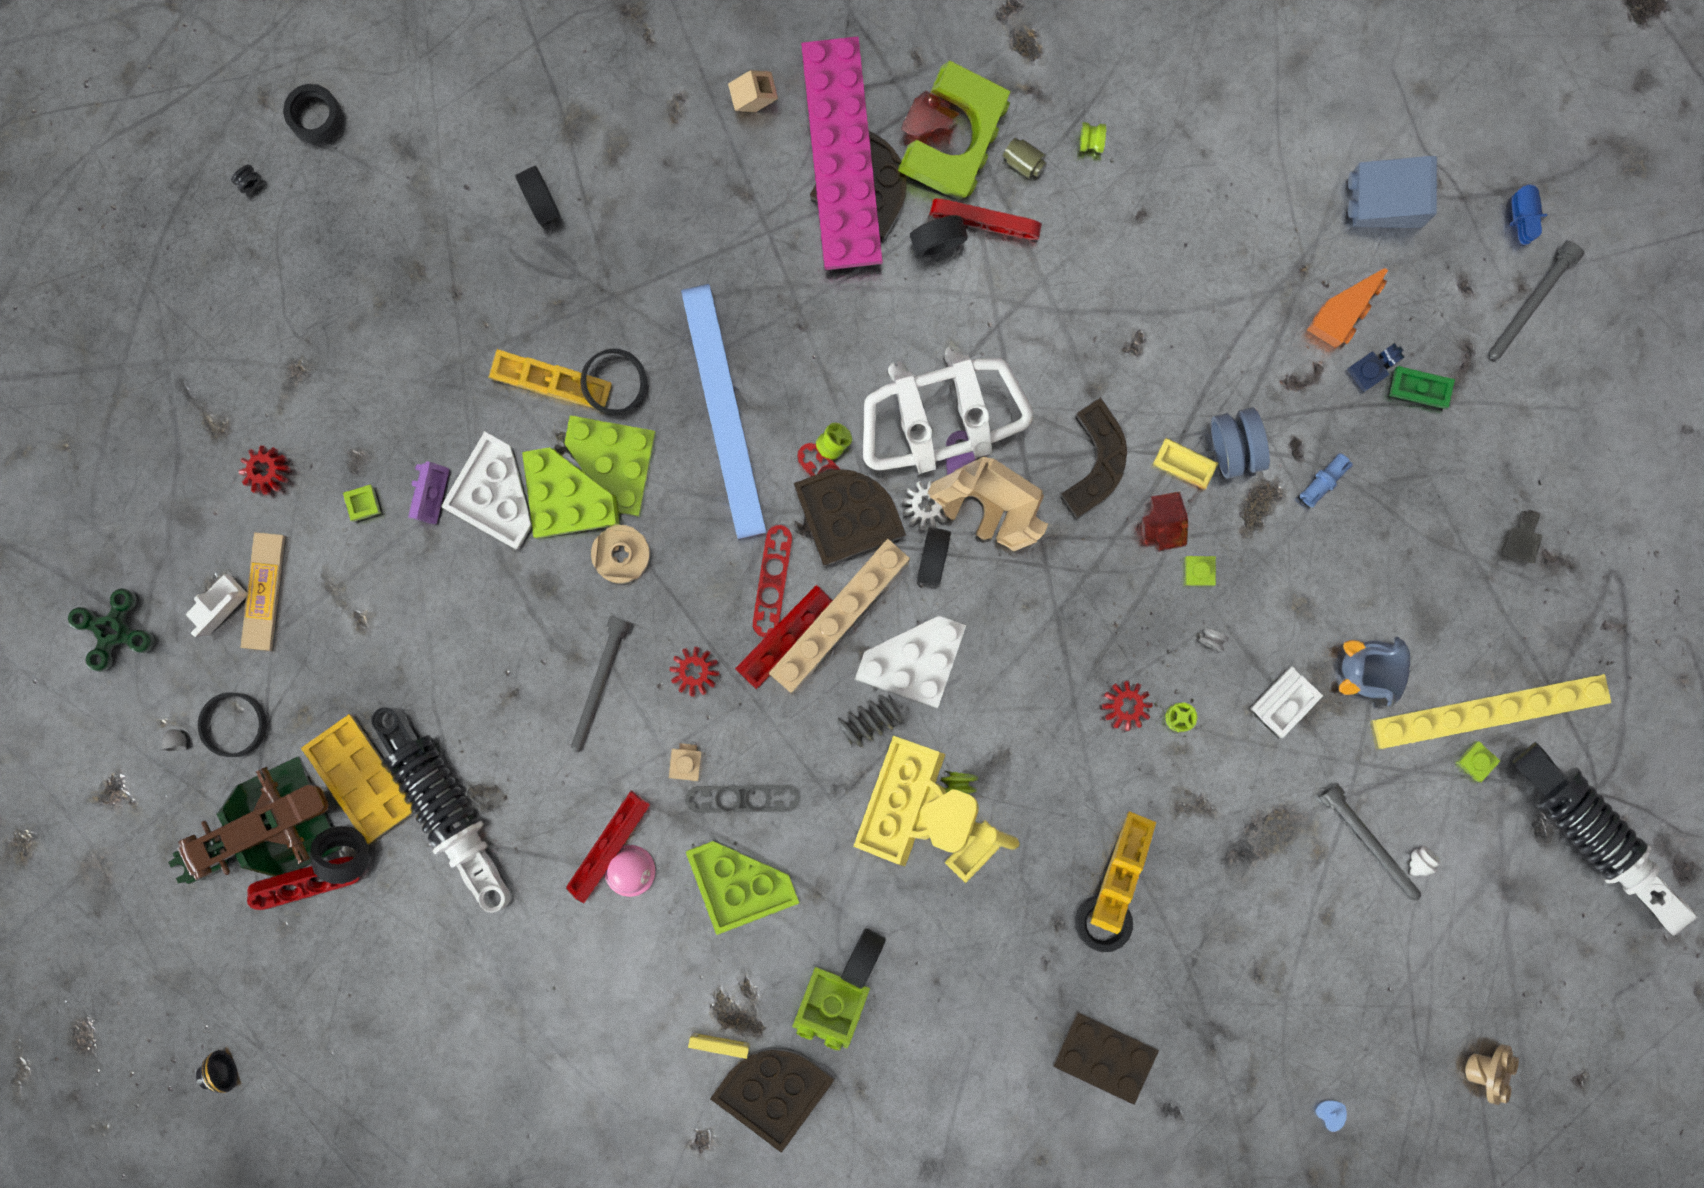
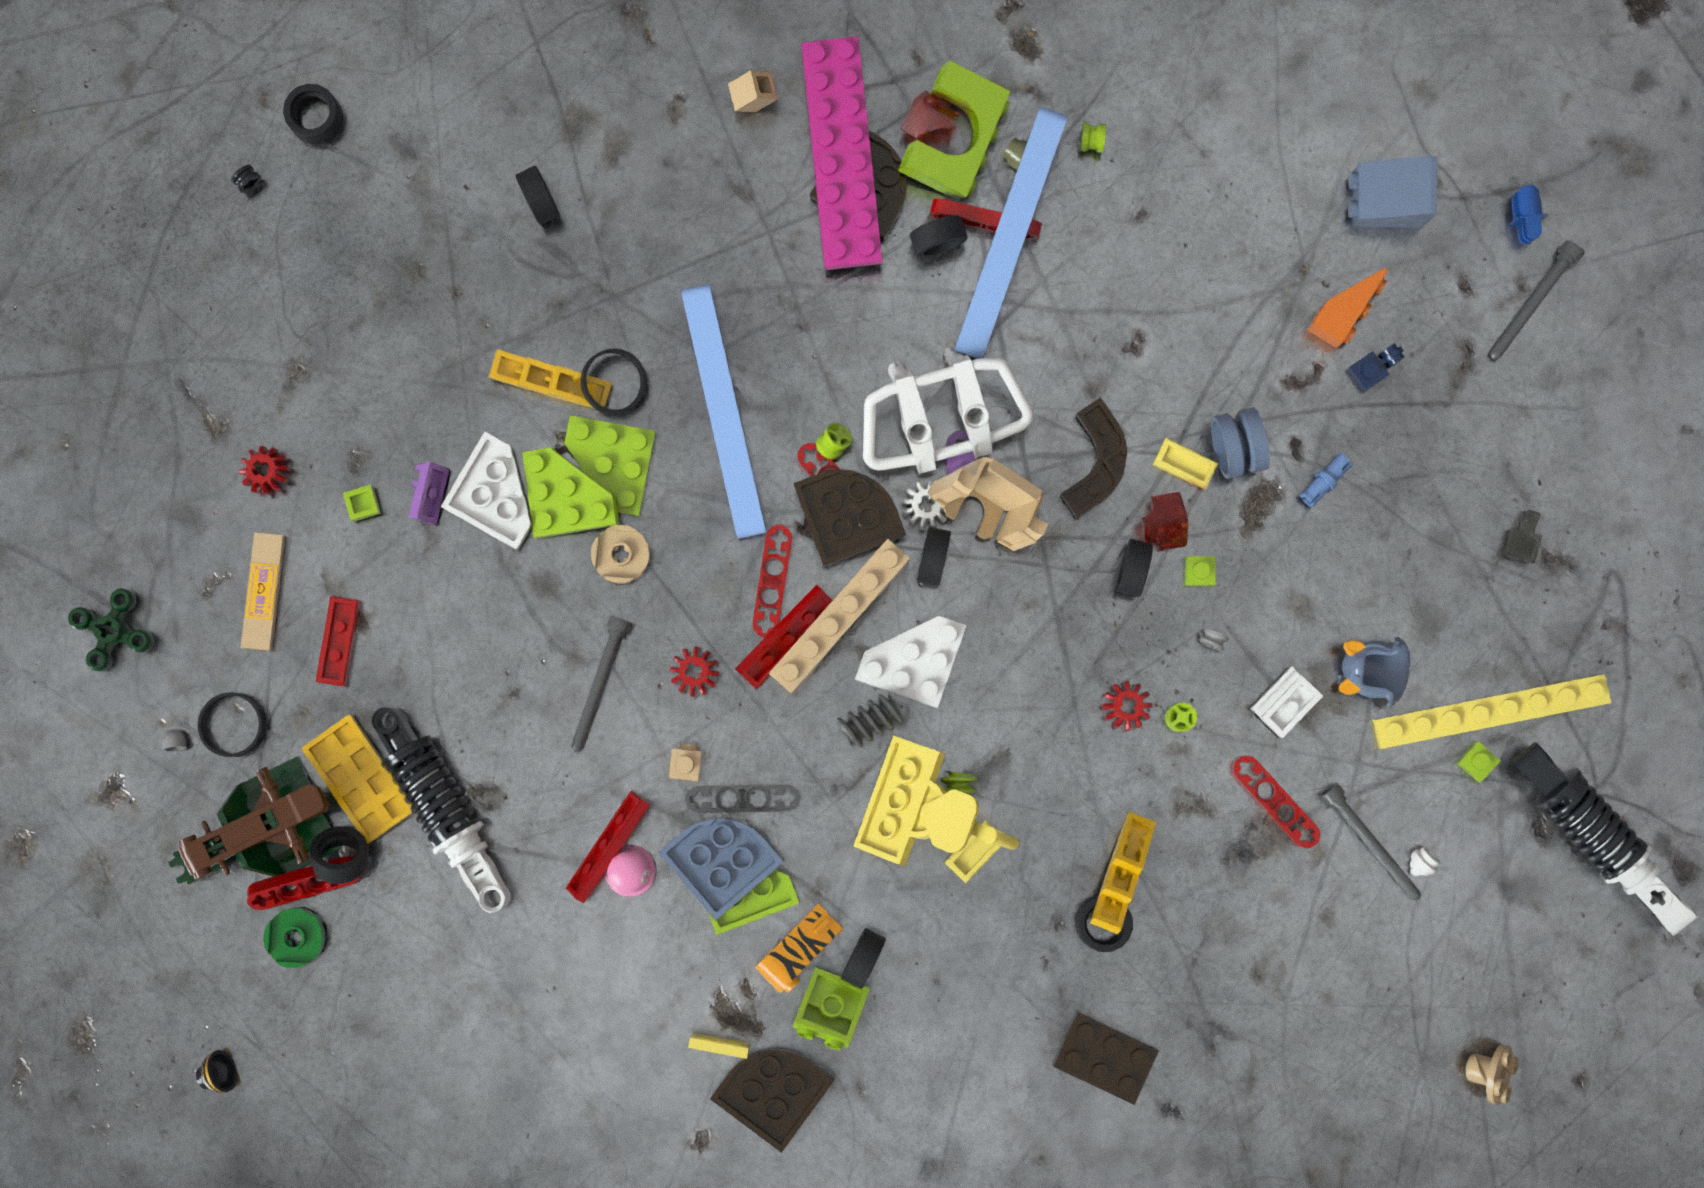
(215, 605): white panel -> none
(282, 949): none -> green plate
(338, 641): none -> red tile
(720, 861): none -> sand blue plate
(798, 949): none -> light orange door
(1011, 233): none -> light blue beam
(1134, 567): none -> black tyre
(1275, 801): none -> red beam
(1332, 1113): light blue piece -> none
(1422, 387): green plate -> none

